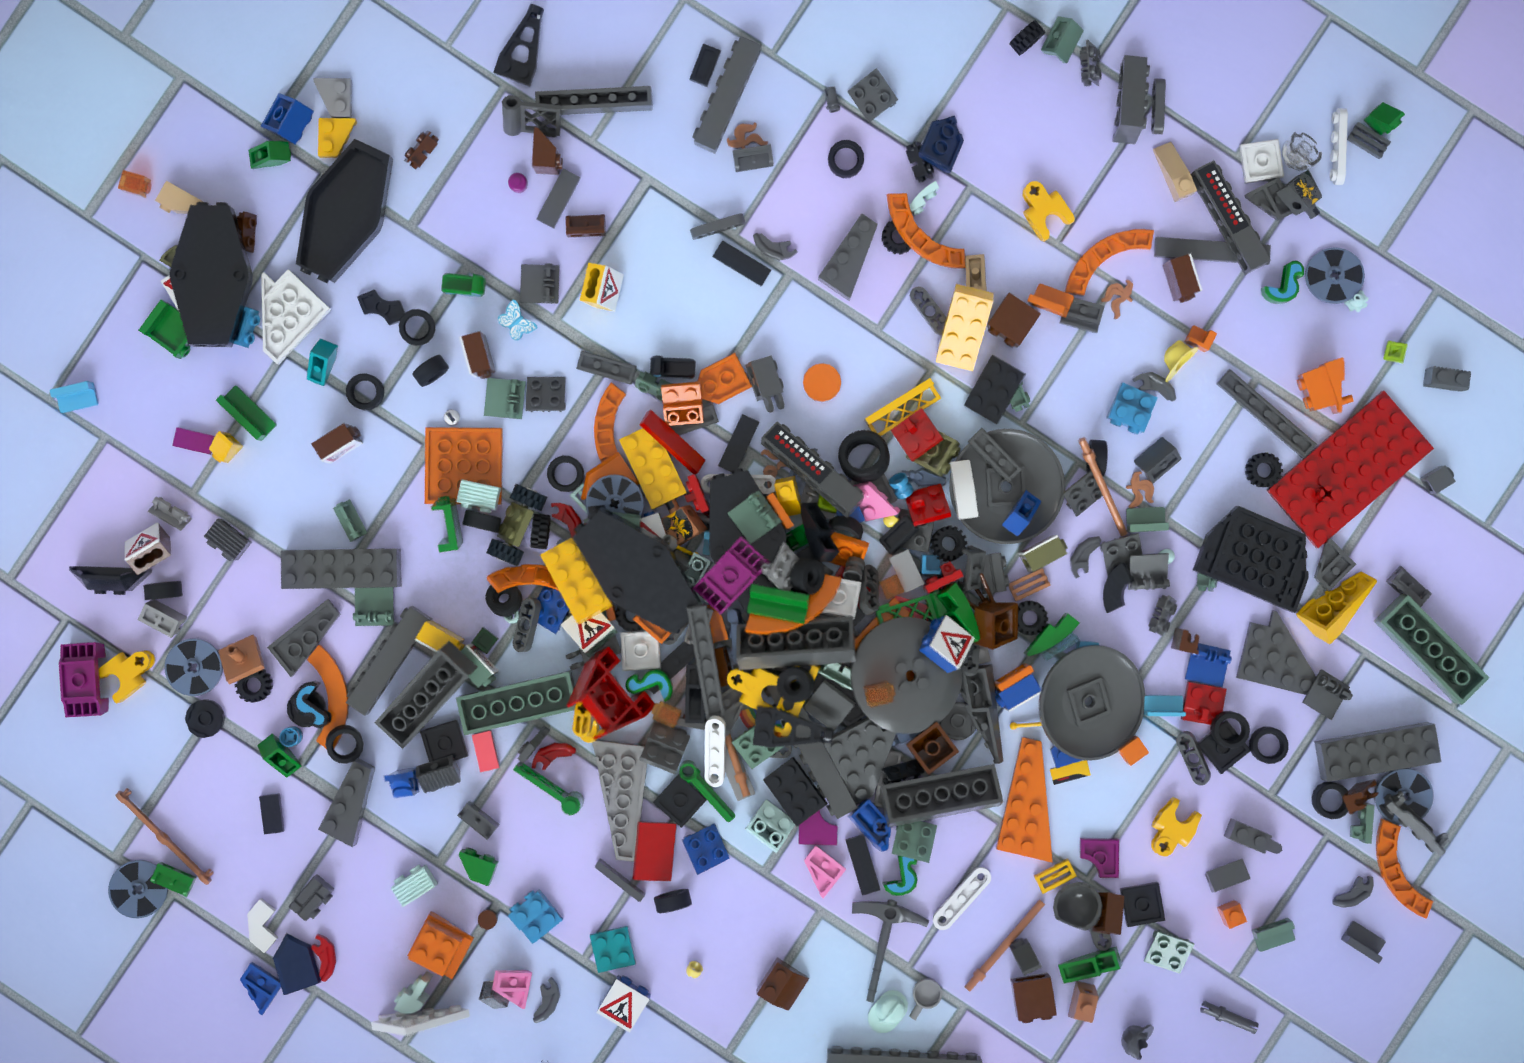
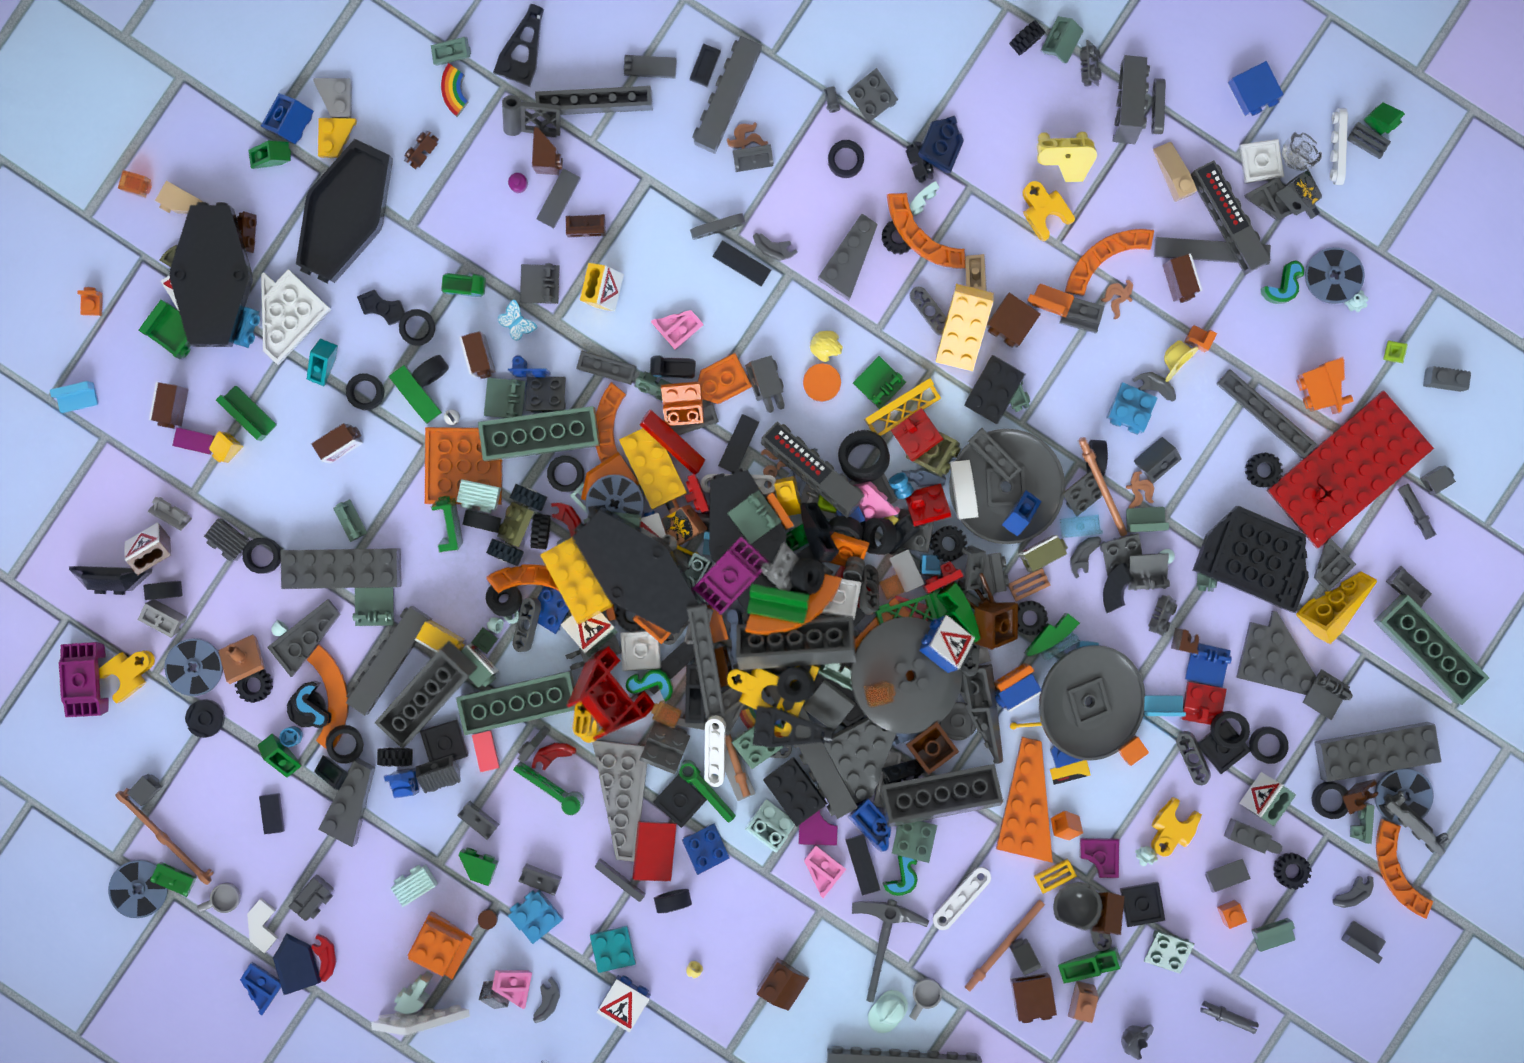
(90, 302): none -> orange bracket
(145, 789): none -> dark grey brick
(168, 405): none -> reddish brown piece
(222, 898): none -> light grey piece
(248, 550): none -> black tyre
(279, 628): none -> light aqua hinge
(331, 772): none -> black tile
(394, 757): none -> black tyre
(415, 394): none -> green slope
(450, 51): none -> sand green hinge
(451, 89): none -> tile
(495, 625): none -> light aqua hinge
(520, 370): none -> blue hinge
(539, 433): none -> sand green brick
(540, 879): none -> dark grey hinge
(650, 66): none -> dark grey hinge
(678, 327): none -> bright pink wing
(825, 345): none -> light yellow hair
(879, 382): none -> green hinge
(889, 535): none -> black tyre
(1066, 825): none -> orange panel
(1072, 155): none -> light yellow piece
(1080, 526): none -> clear light blue panel
(1146, 855): none -> light aqua plant
(1255, 89): none -> blue piece
(1267, 799): none -> piece
(1300, 879): none -> black tyre
(1417, 512): none -> dark grey pin

